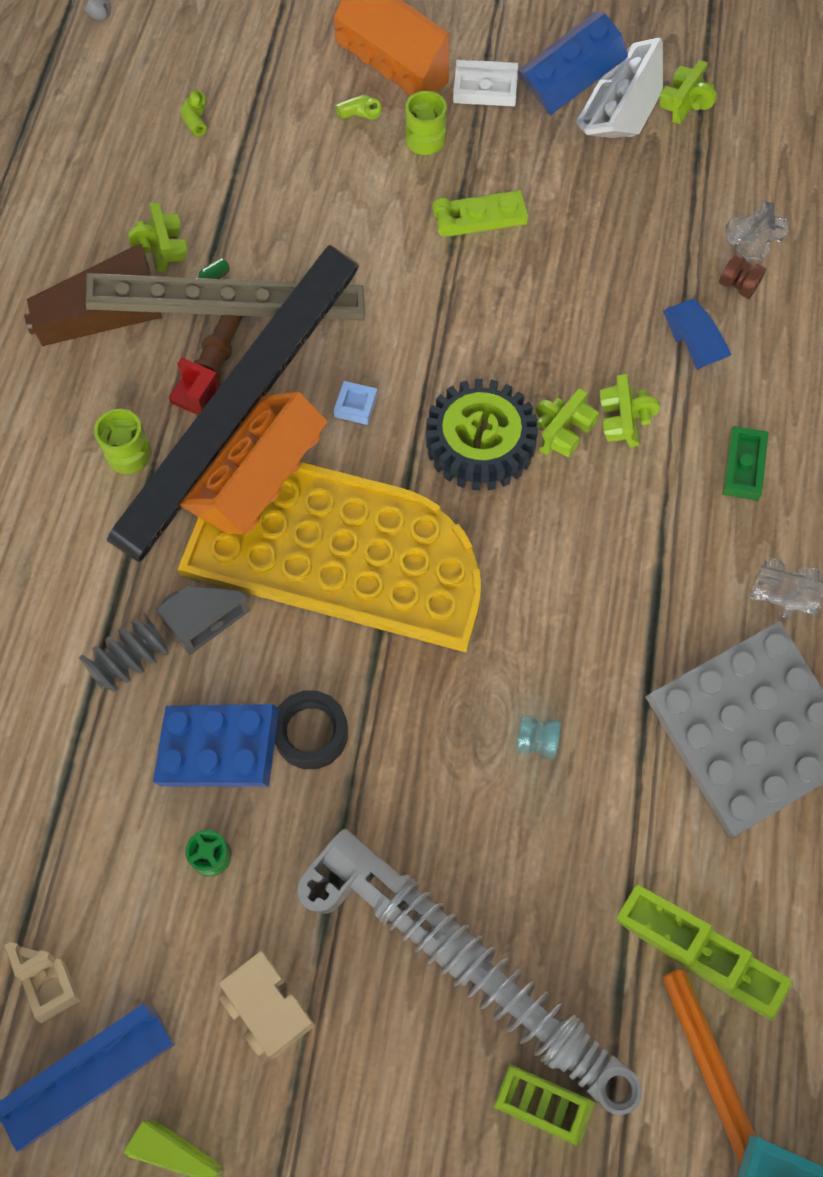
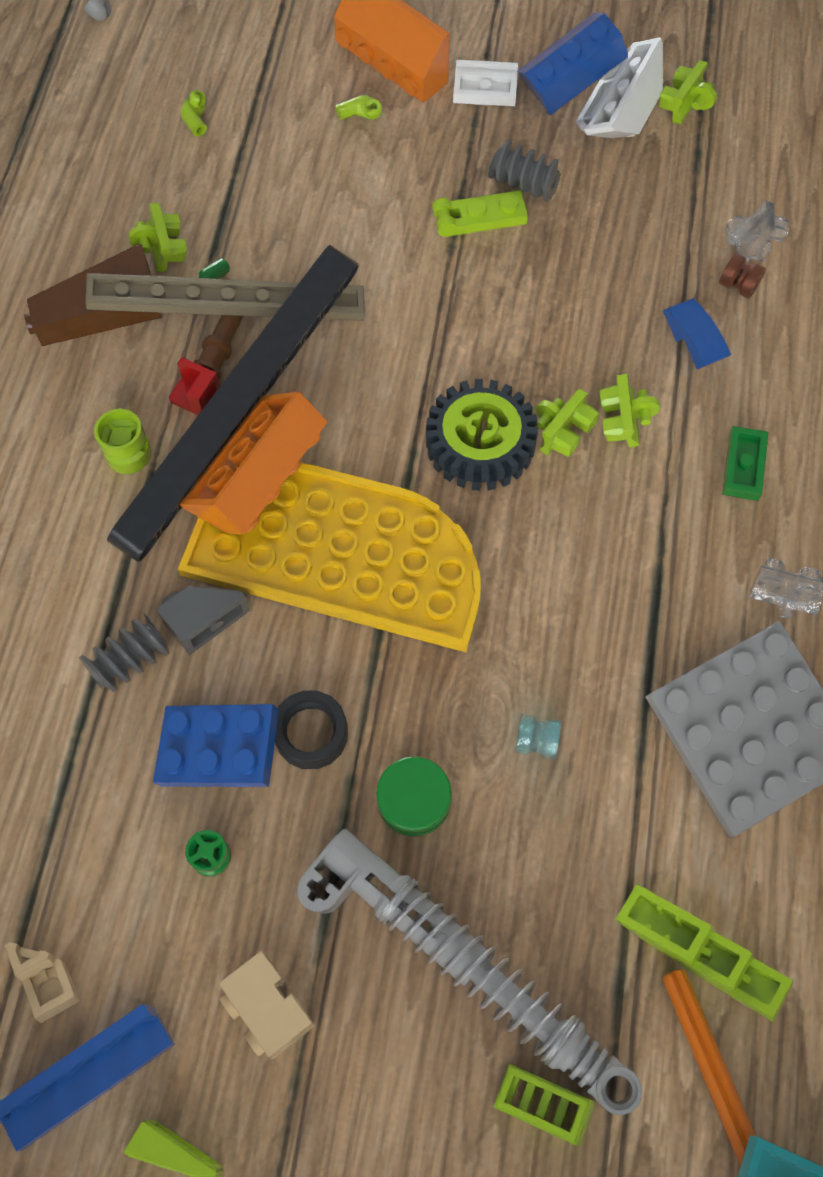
(355, 402): light blue plate -> none
(414, 796): none -> green head
(425, 122): lime wheel -> none
(524, 171): none -> dark grey piece

